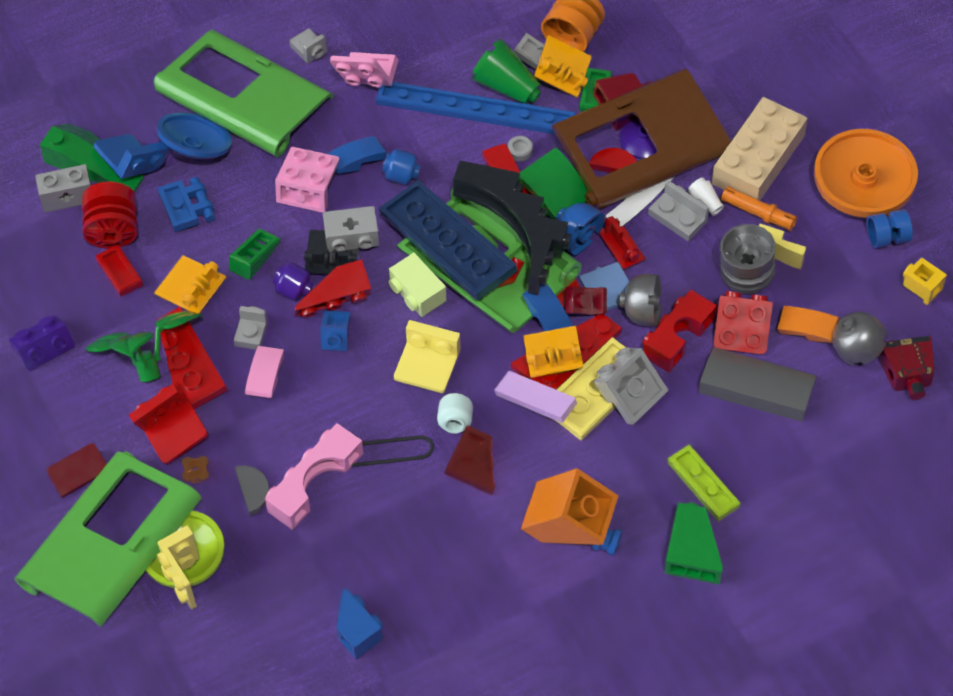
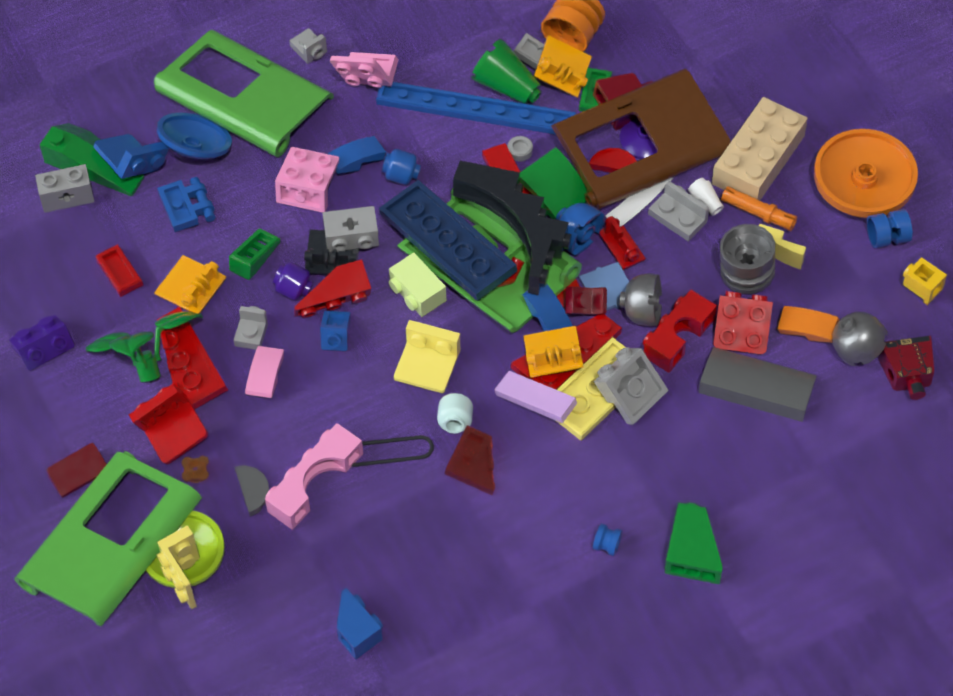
(109, 215): red wheel -> none
(570, 509): orange slope -> none
(703, 483): lime tile -> none

